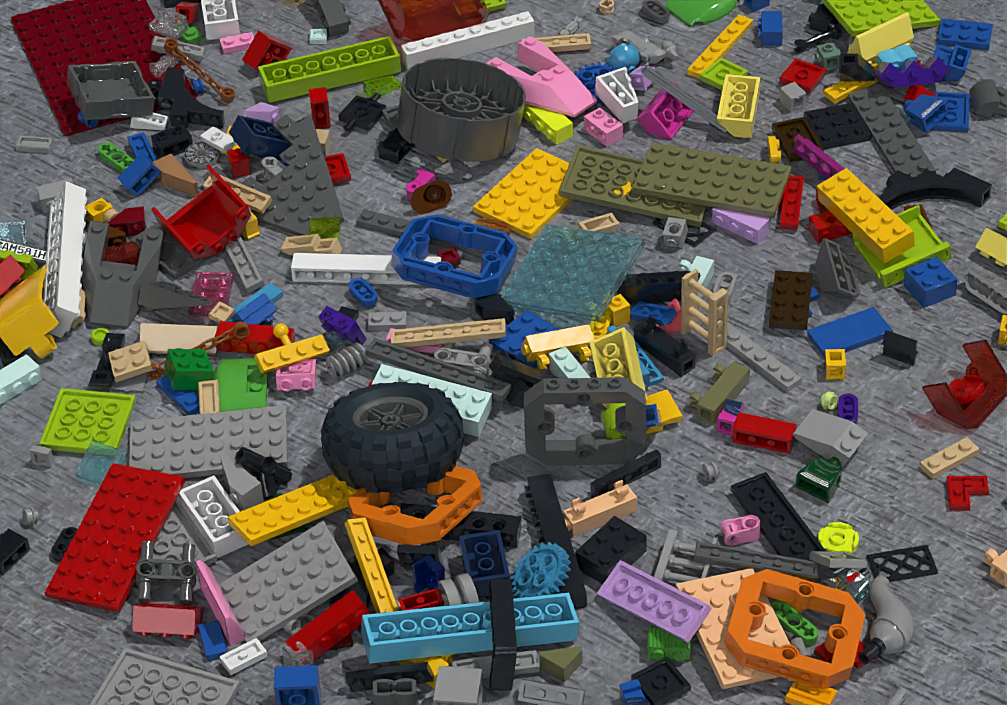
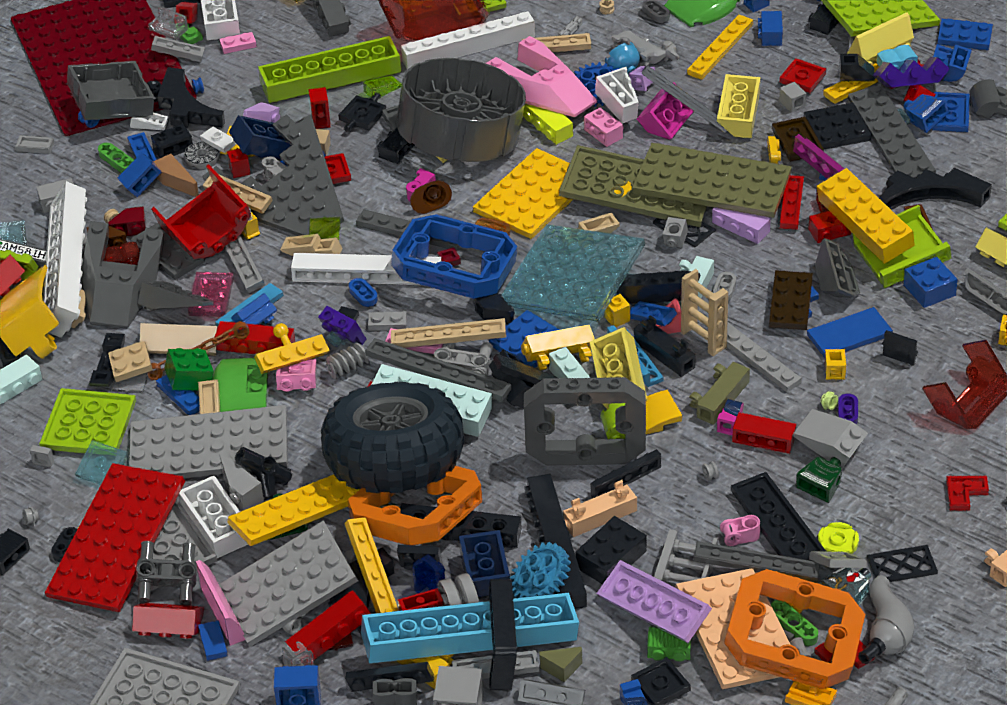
(96, 210): yellow brick -> none
(98, 336): lime tile -> none
(162, 65): clear piece -> none
(221, 312): tan tile -> none
(227, 93): dark orange piece -> none
(243, 656): white plate -> none
(265, 49): red brick -> none
(318, 36): light aqua tile -> none
(600, 328): yellow plate -> none
(653, 416): blue leg -> none
(715, 73): lime plate -> none
(828, 56): sand green brick -> none
(834, 32): black piece -> none
(949, 458): tan plate -> none
(967, 388): red tile -> none

